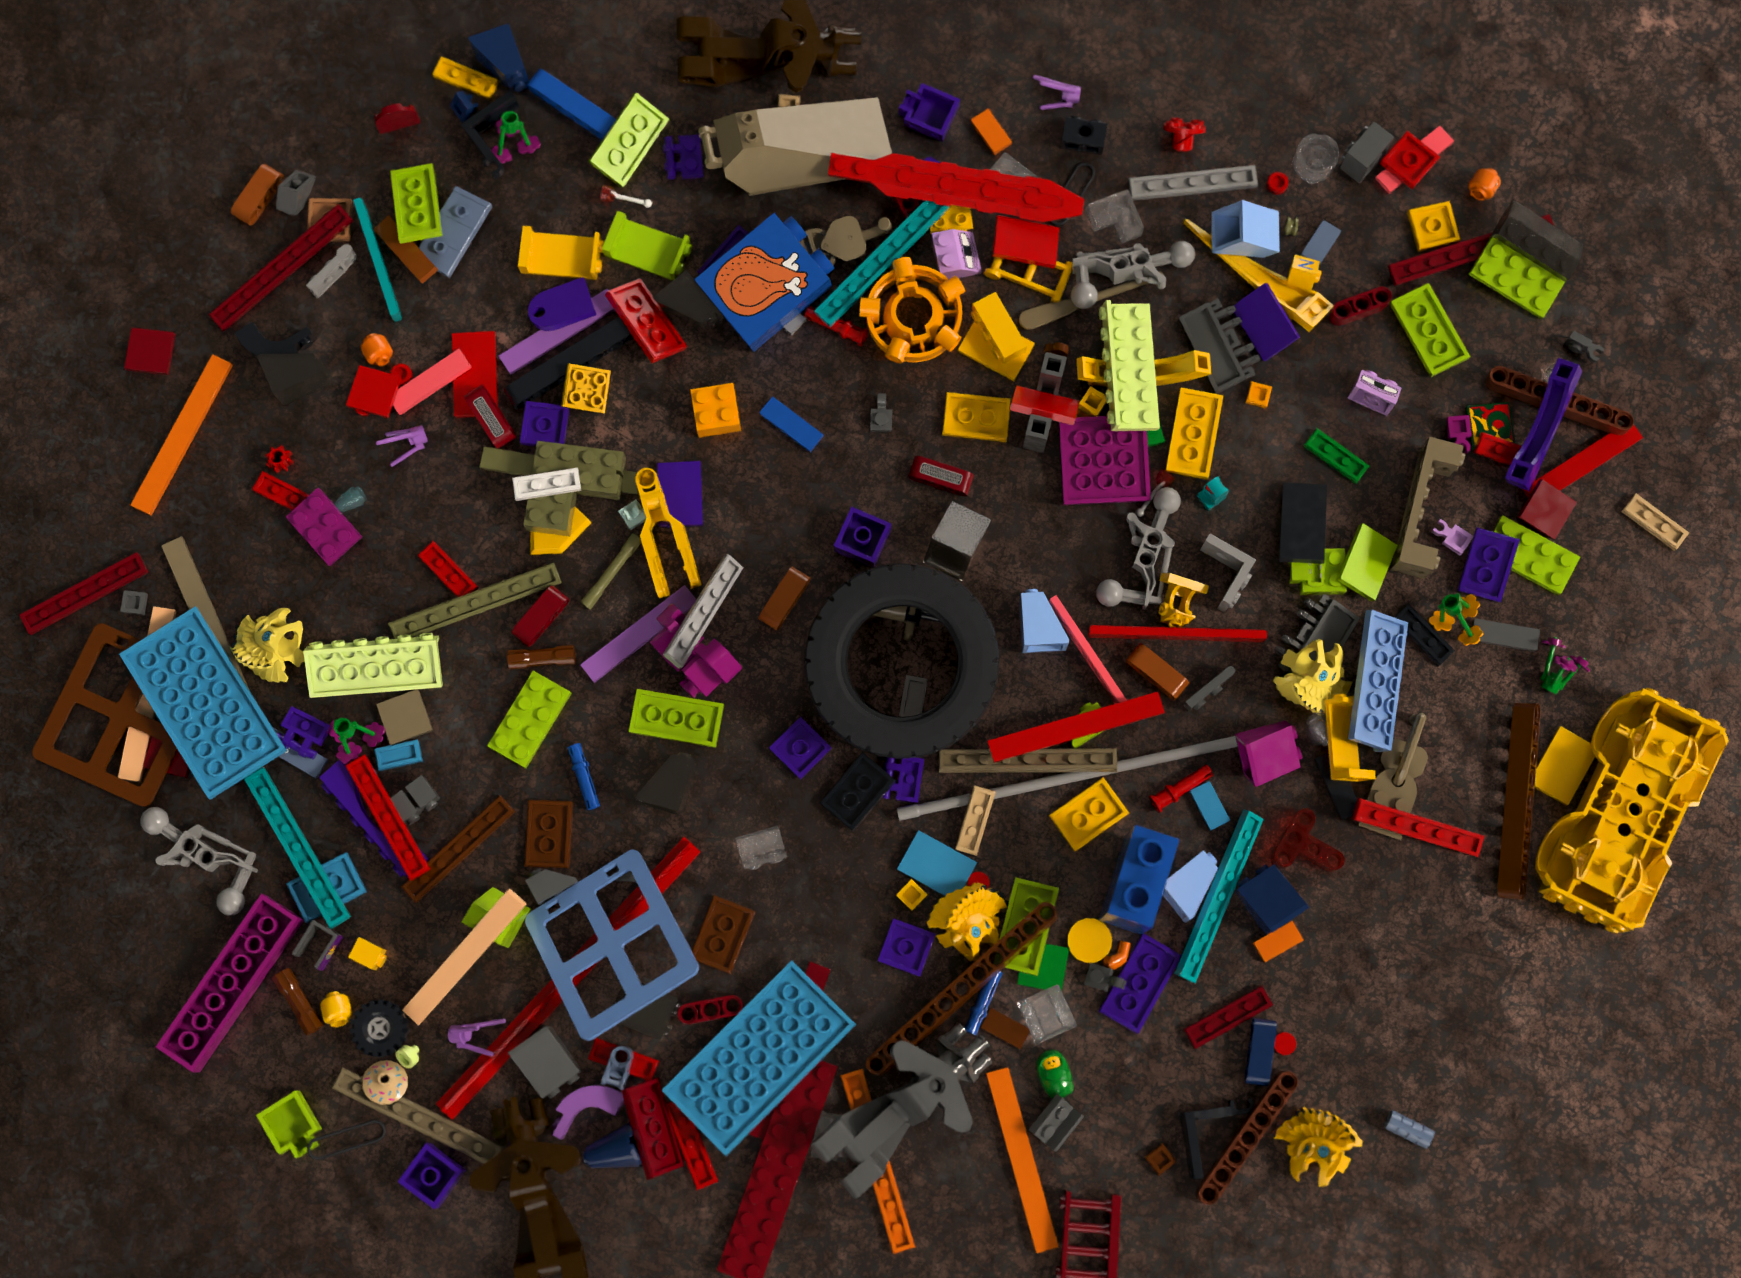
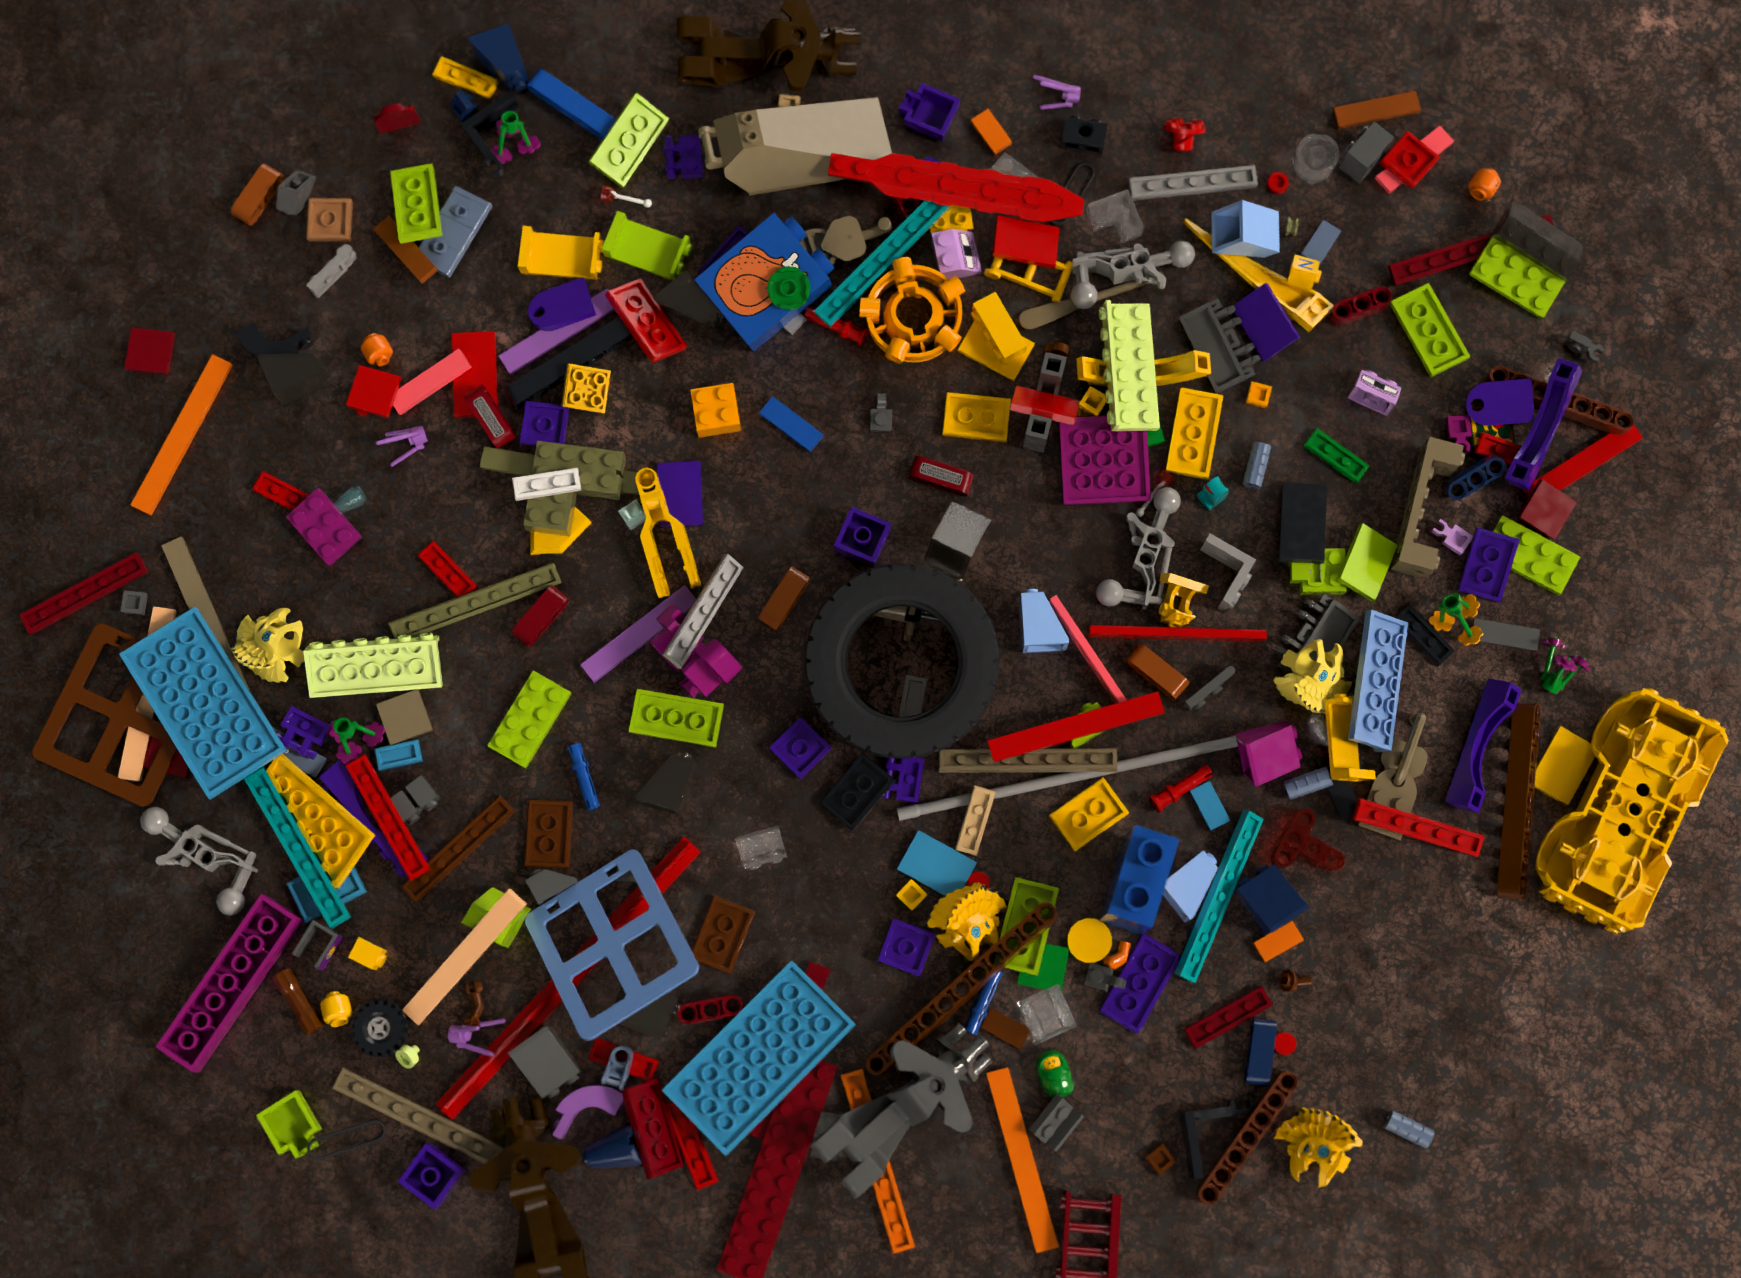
(281, 267): dark red tile -> none
(285, 459): red gear -> none
(323, 821): none -> yellow wing
(378, 259): teal tile -> none
(385, 1092): tan dish -> none
(404, 372): red tile -> none
(477, 1001): none -> reddish brown arm
(554, 656): reddish brown axle -> none
(596, 591): olive piece -> none
(789, 288): none -> green tile
(1256, 465): none -> sand blue axle
(1289, 982): none -> reddish brown plate
(1308, 783): none -> sand blue axle
(1376, 110): none -> dark orange tile
(1433, 226): yellow tile -> none
(1485, 477): none -> dark blue beam
(1496, 704): none -> dark purple arch
(1502, 402): none -> dark purple tile
(1655, 522): tan tile -> none

